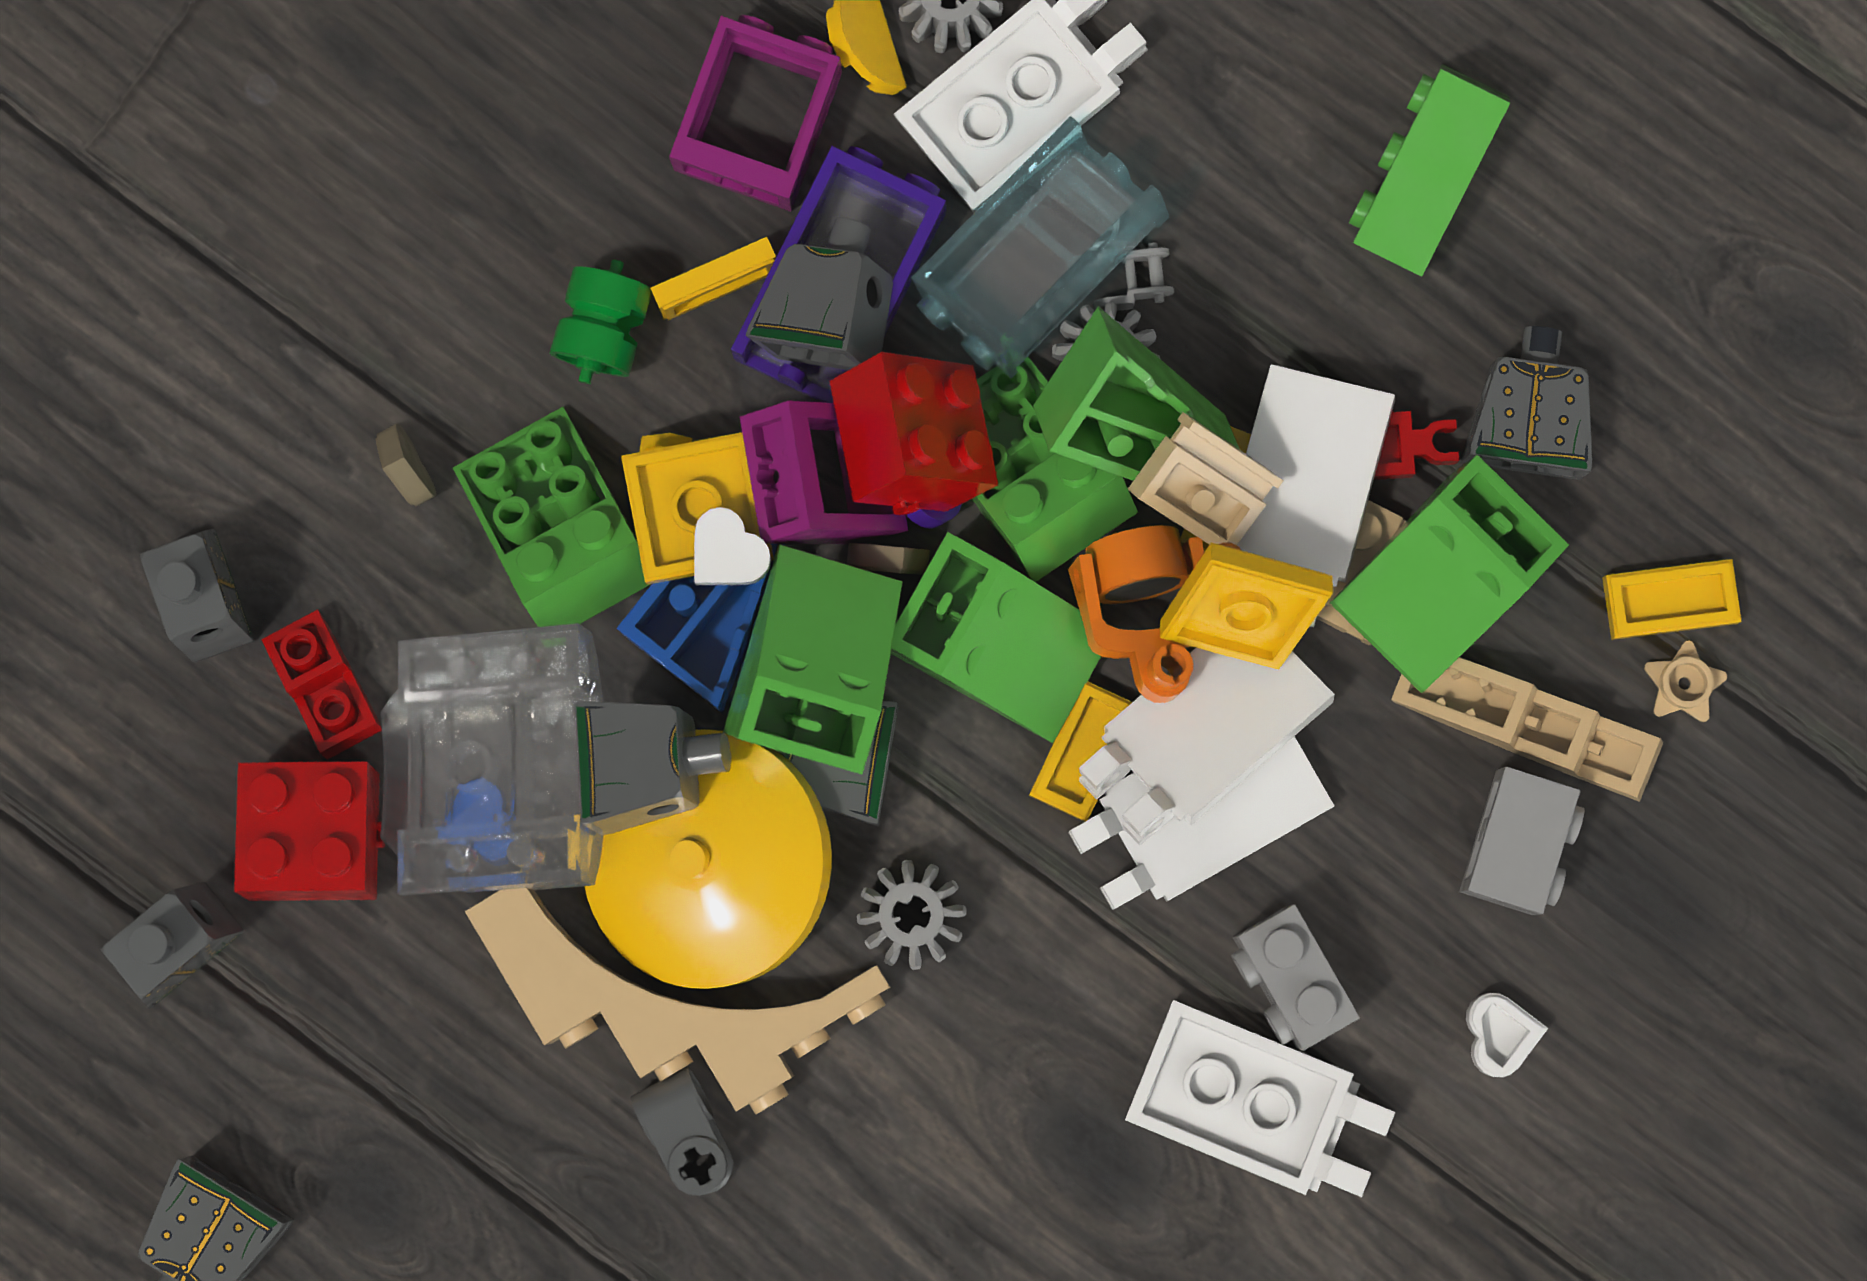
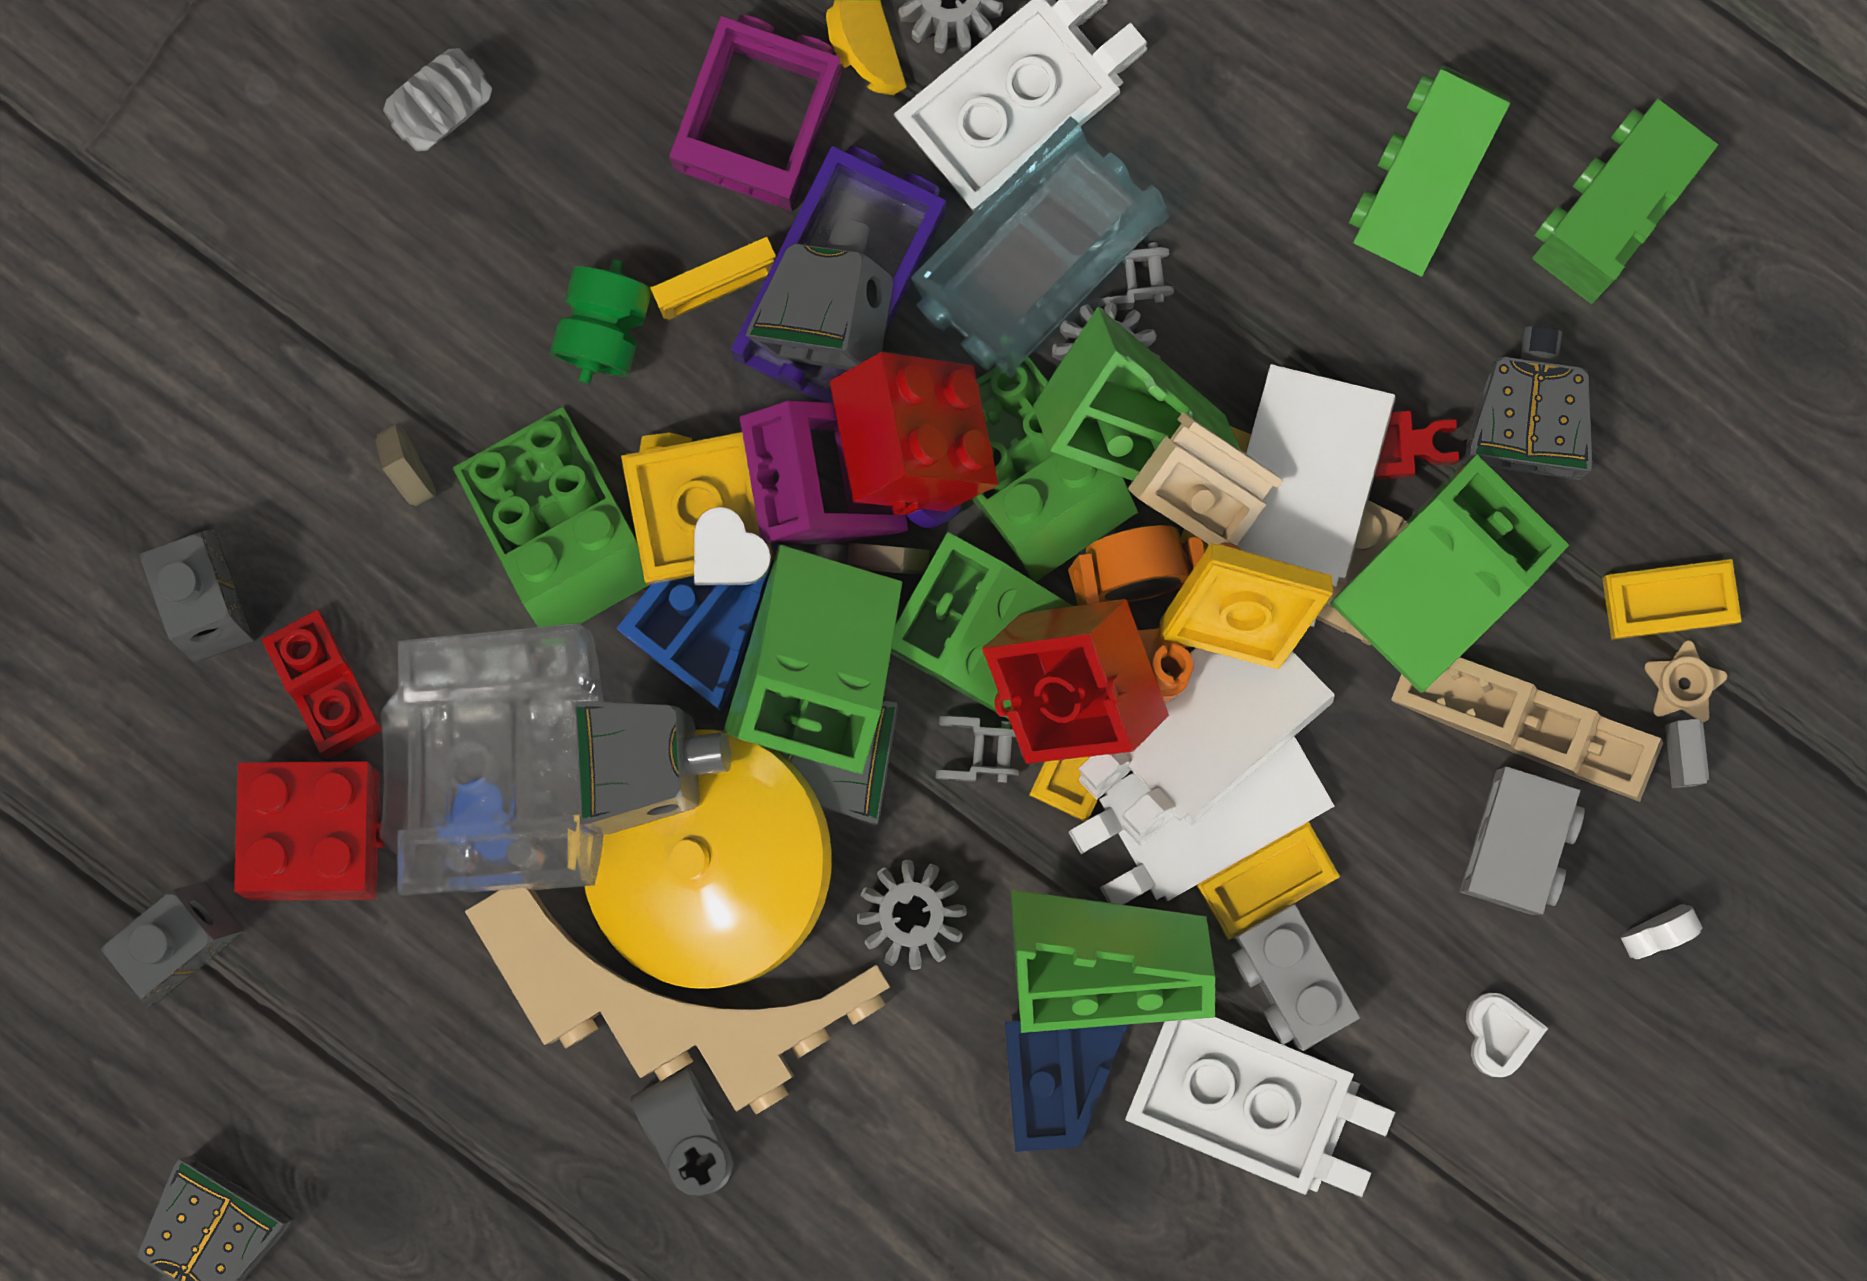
(437, 99): none -> light grey gear
(1004, 736): none -> light grey piece
(1057, 1082): none -> dark blue wing
(1075, 682): none -> red brick
(1108, 964): none -> bright green wedge
(1268, 880): none -> yellow tile
(1622, 199): none -> bright green wedge
(1662, 932): none -> white tile
(1687, 753): none -> light grey tile

